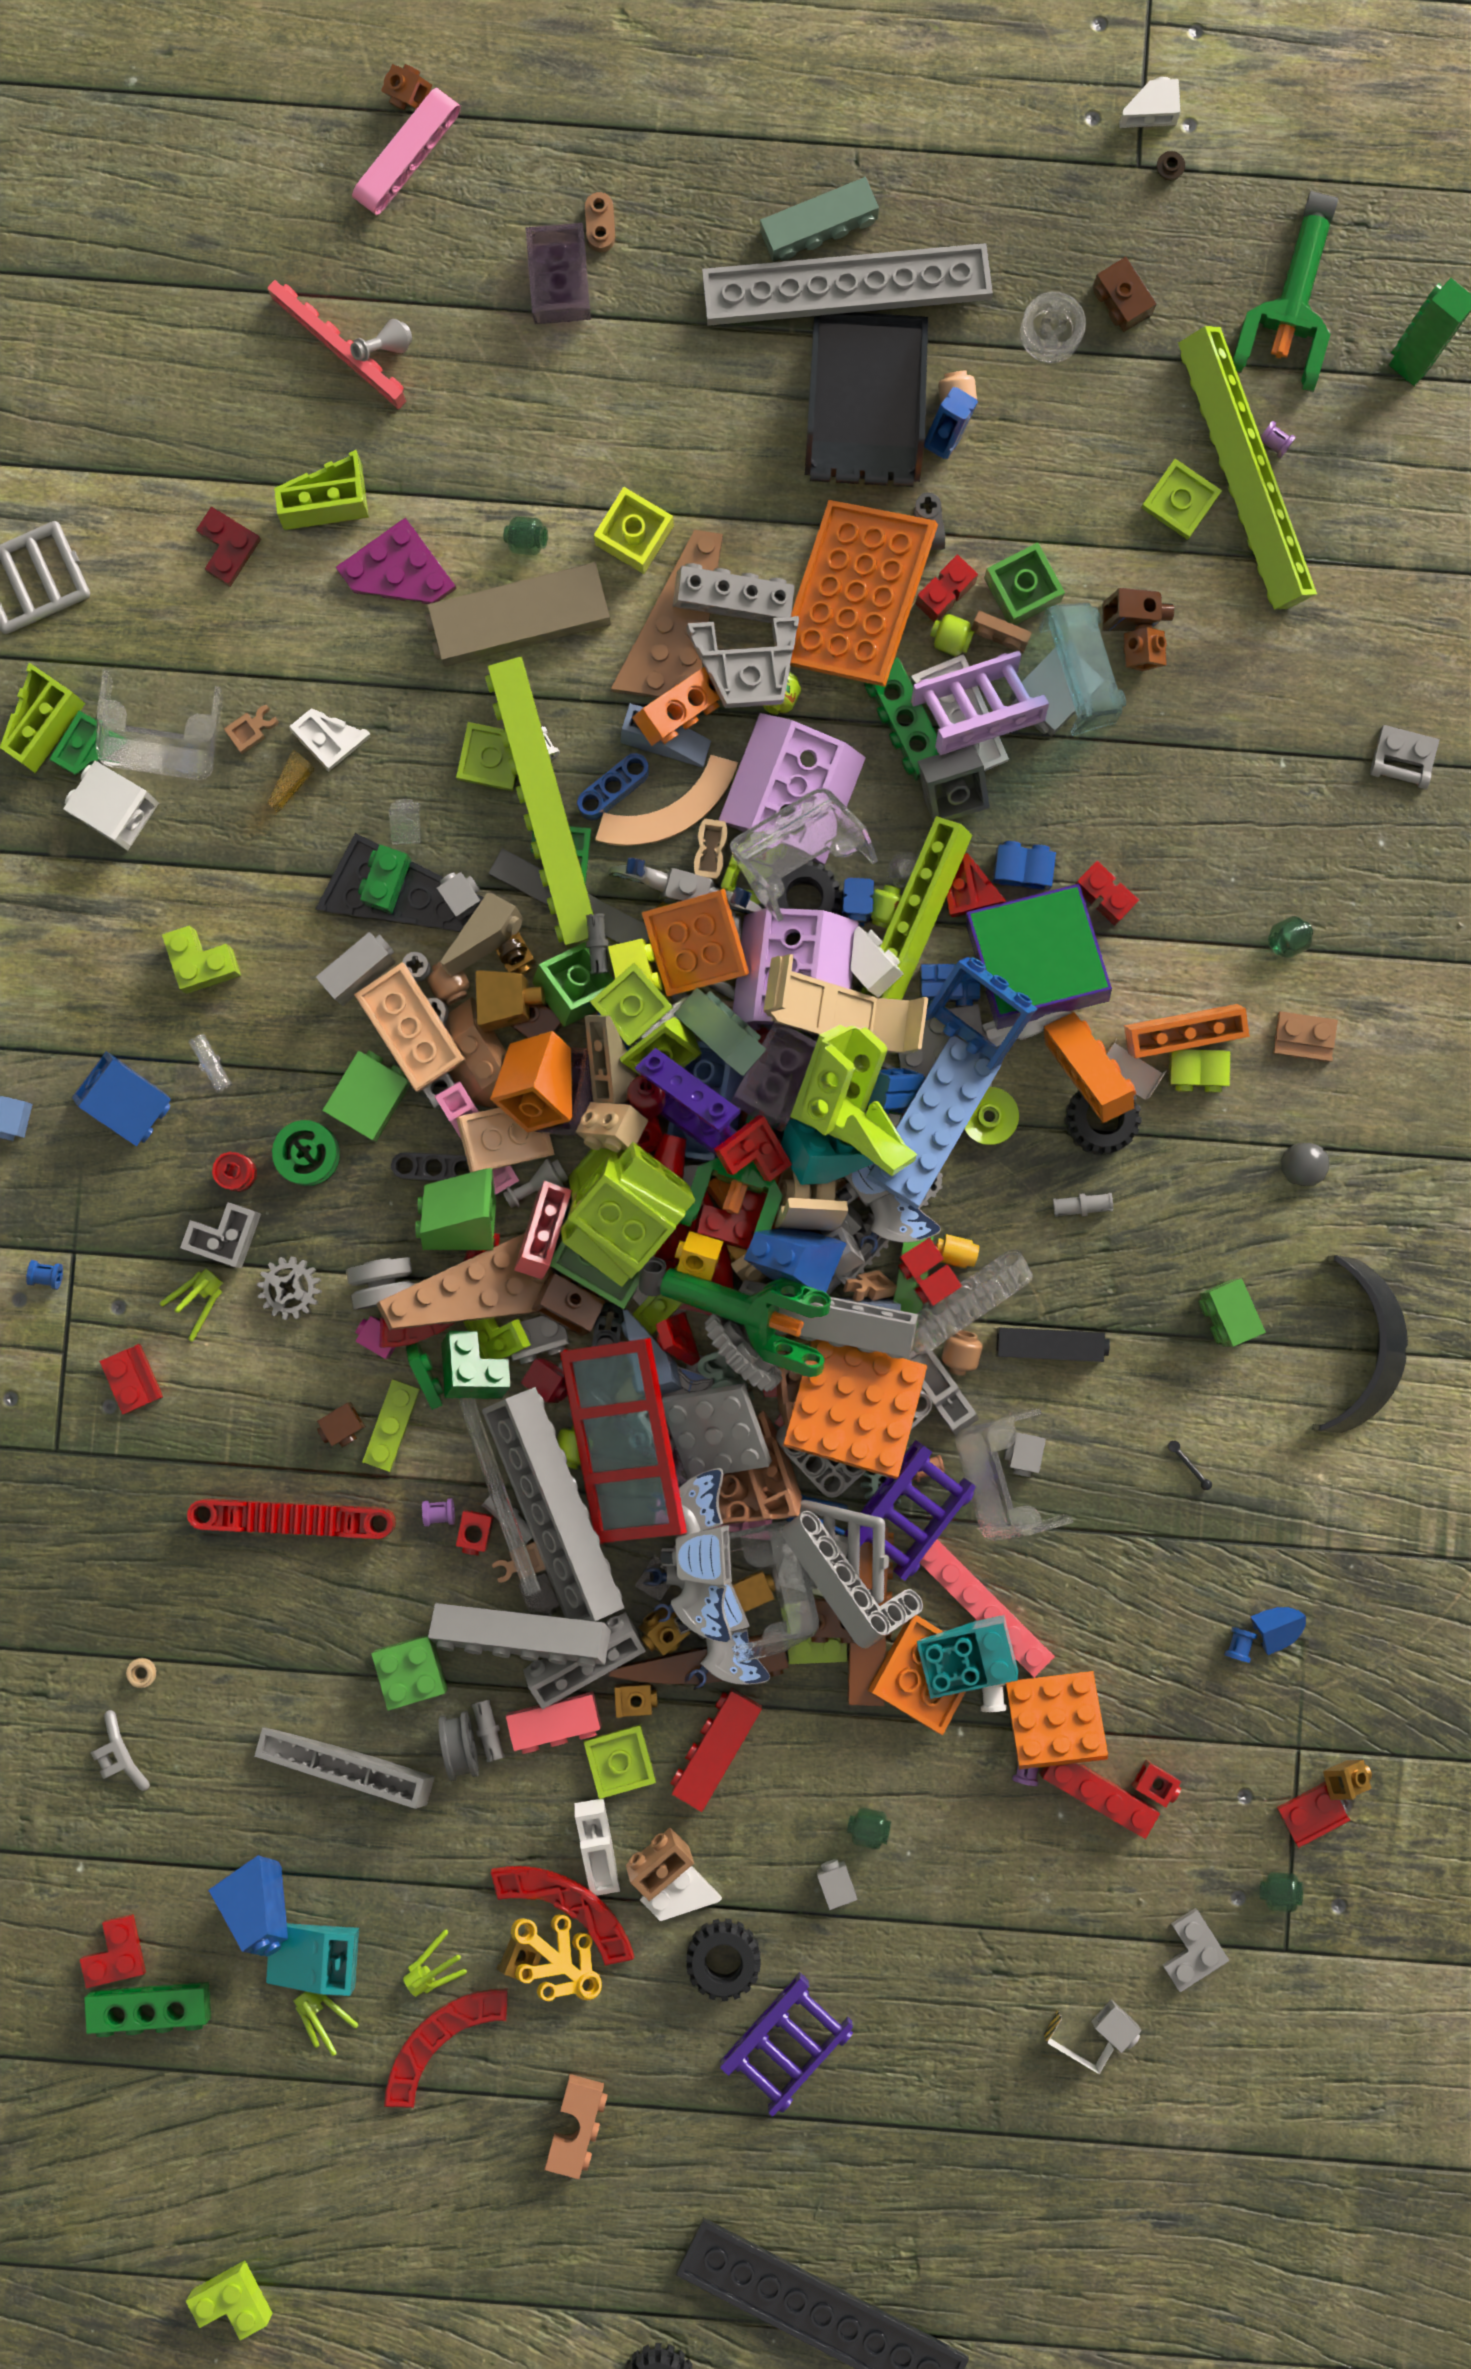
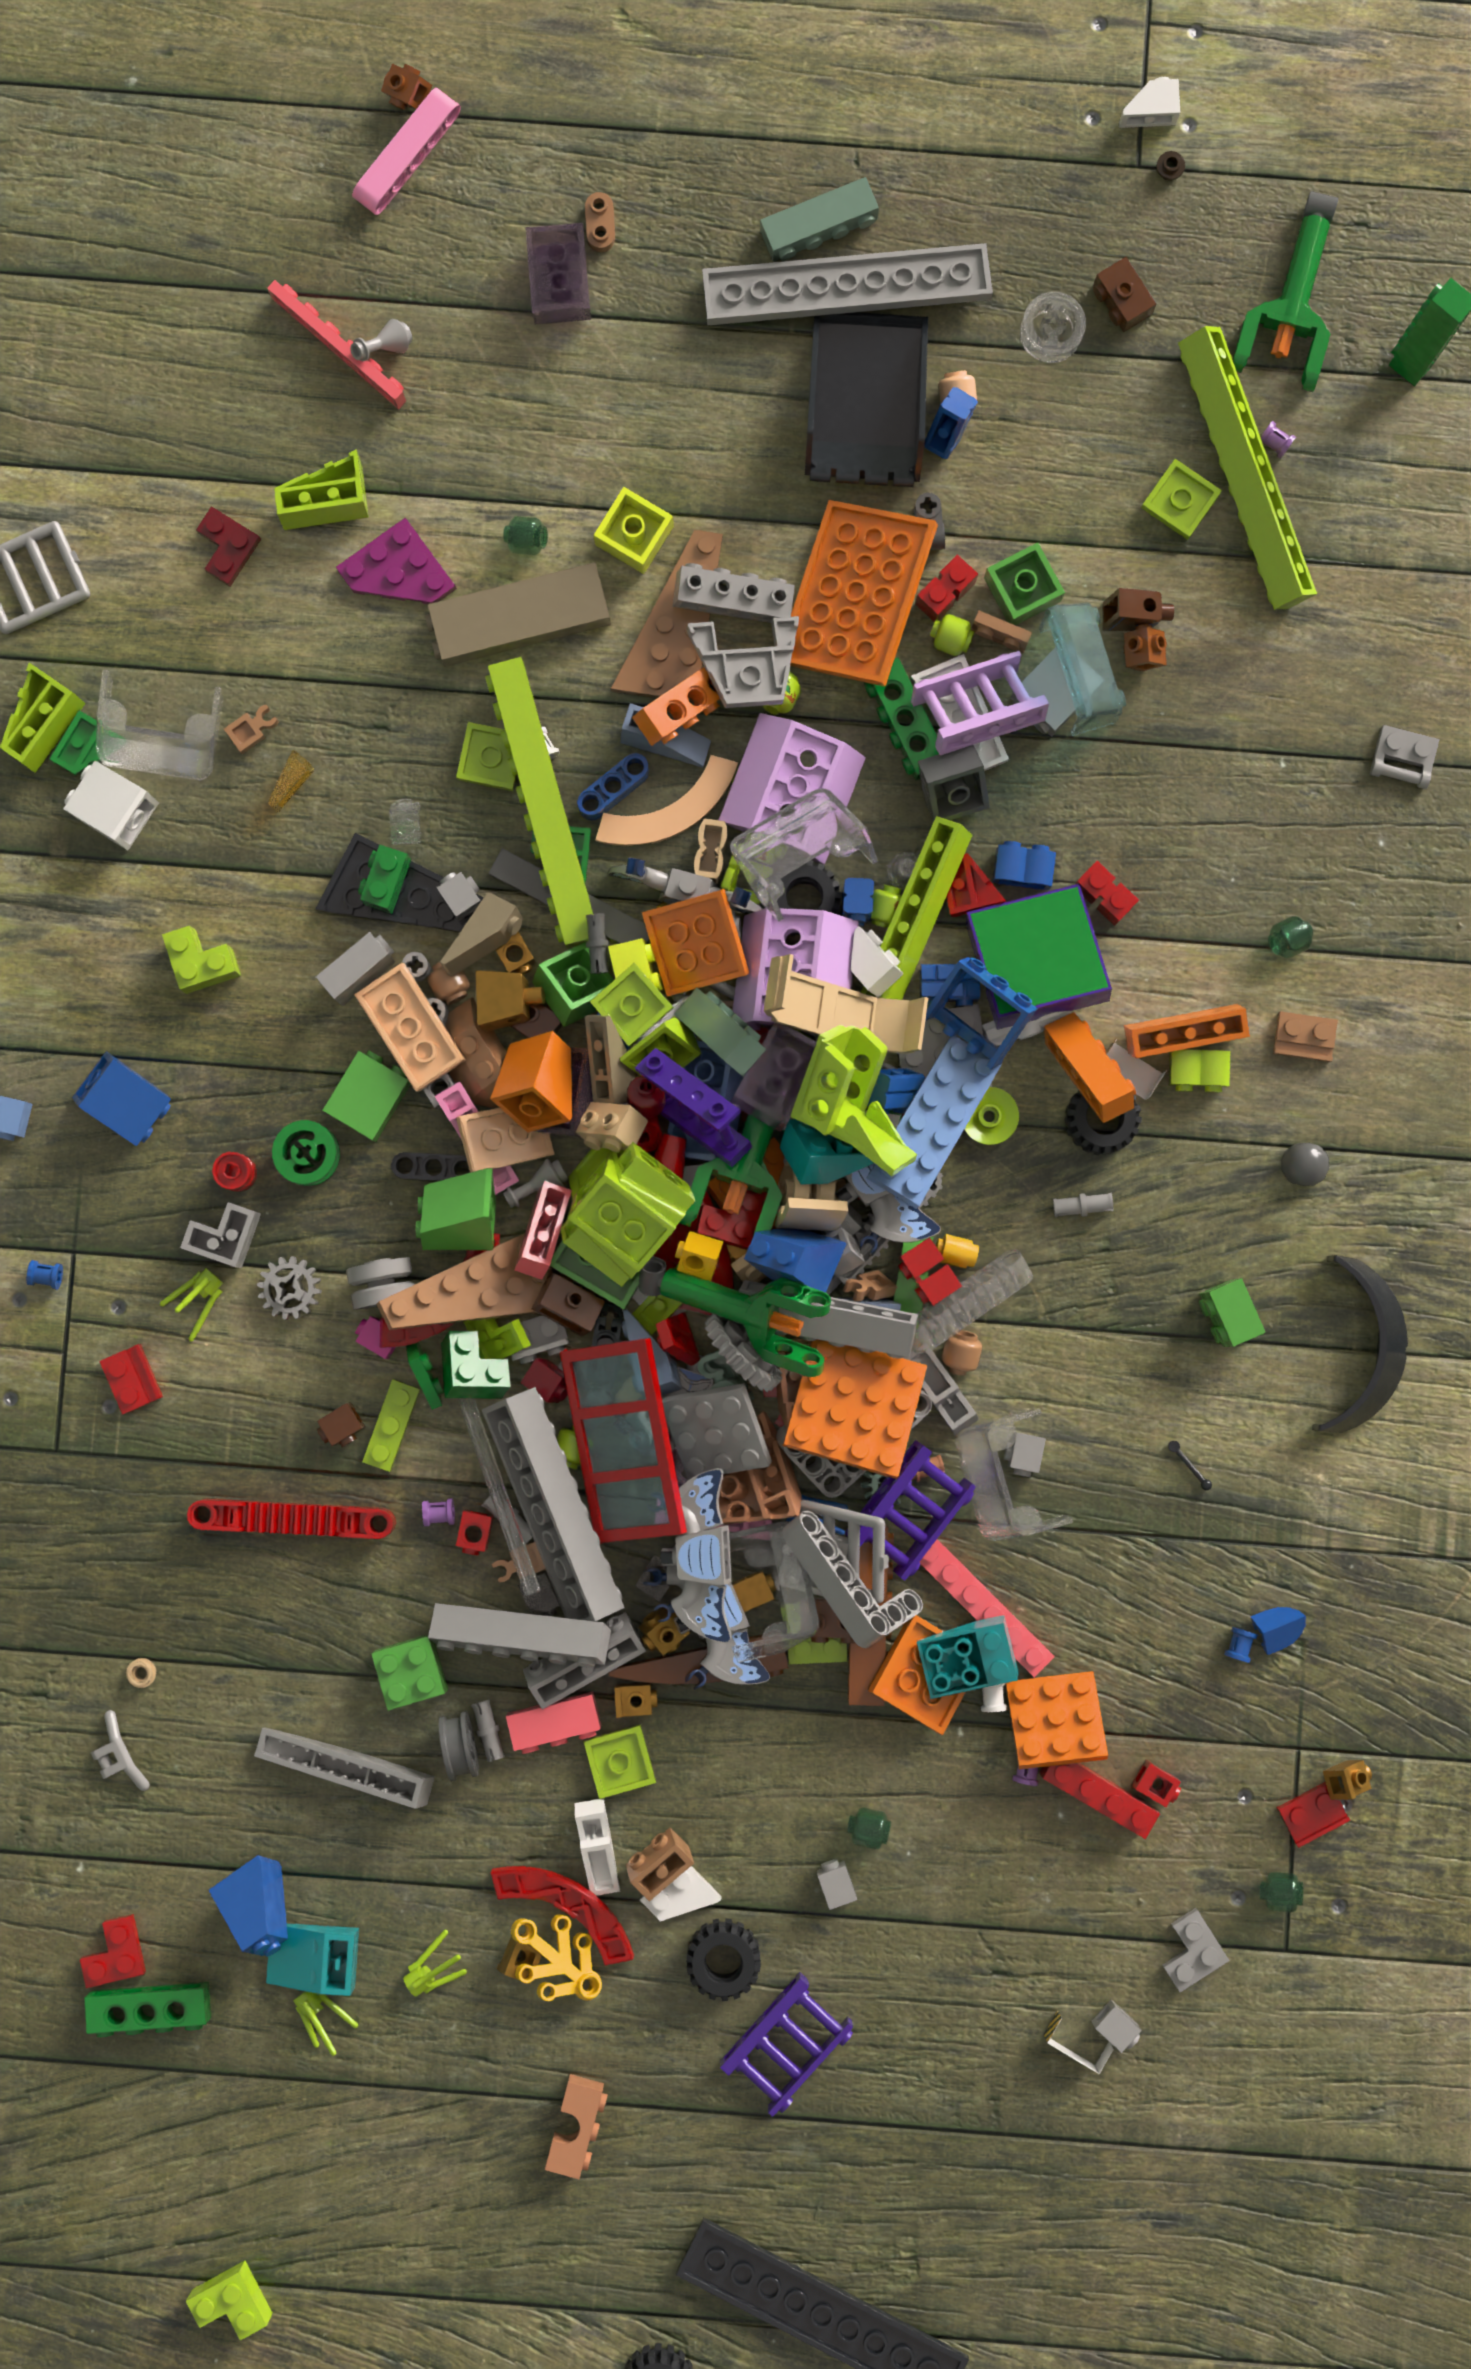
(210, 1063): clear pin -> none
(327, 737): white wing -> none
(433, 2033): red tile -> none
(512, 952): dark brown plate -> none
(716, 1749): red brick -> none
(756, 1143): red plate -> none
(1051, 1344): black brick -> none

